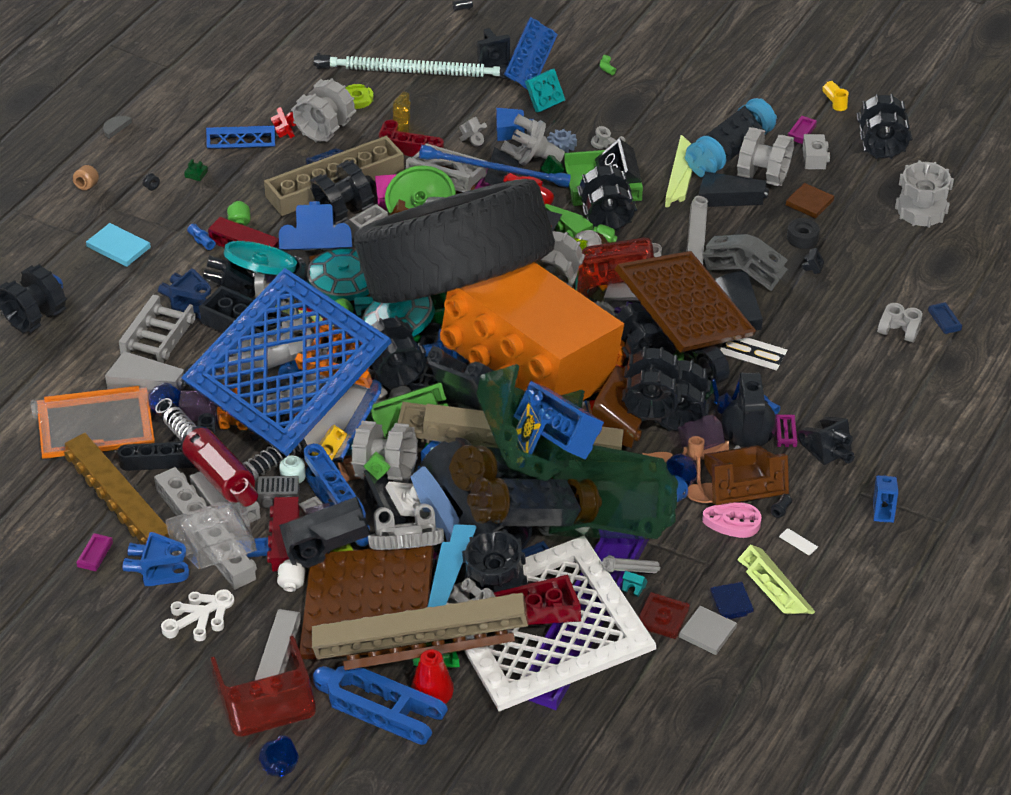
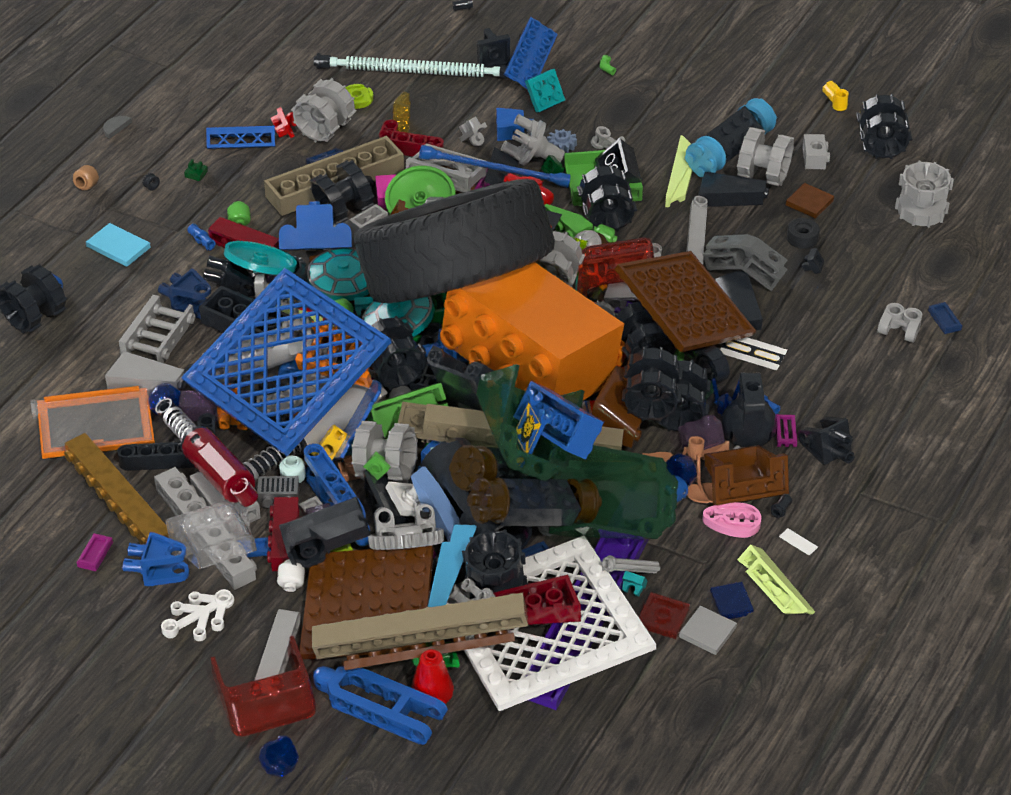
(803, 126): magenta tile -> none
(887, 491): blue torso -> none

